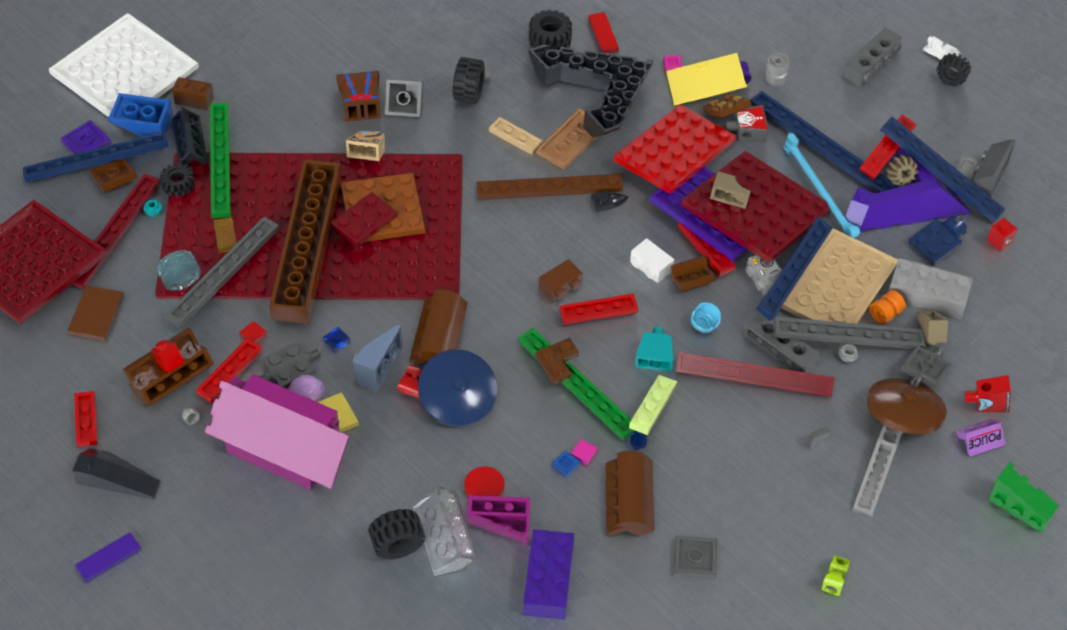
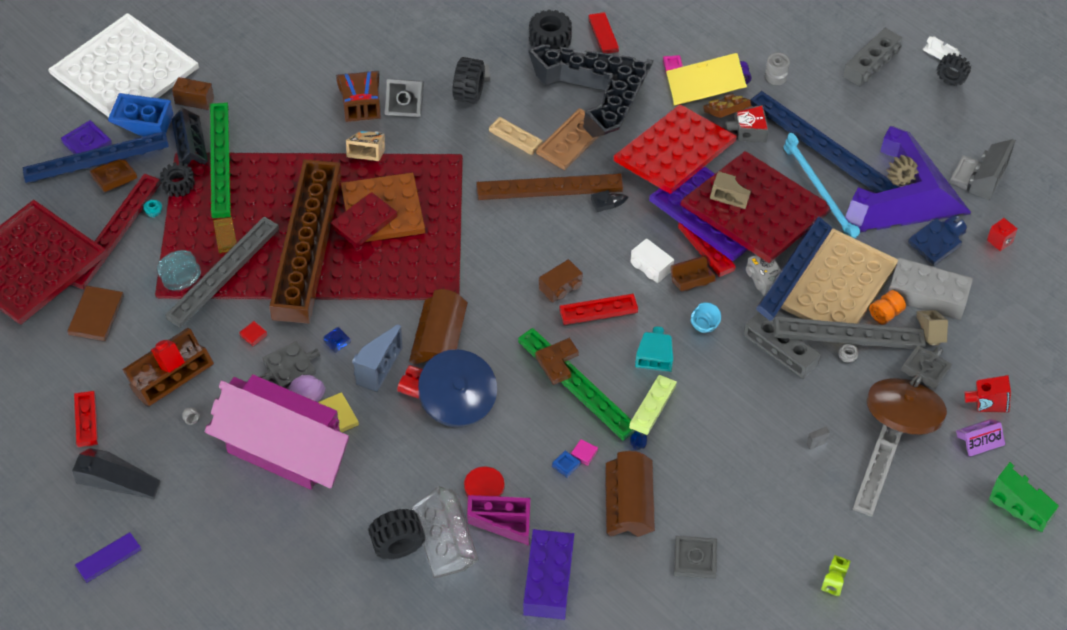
(230, 368): red plate -> none
(755, 374): dark red plate -> none
(883, 151): red plate -> none
(942, 169): dark blue plate -> none

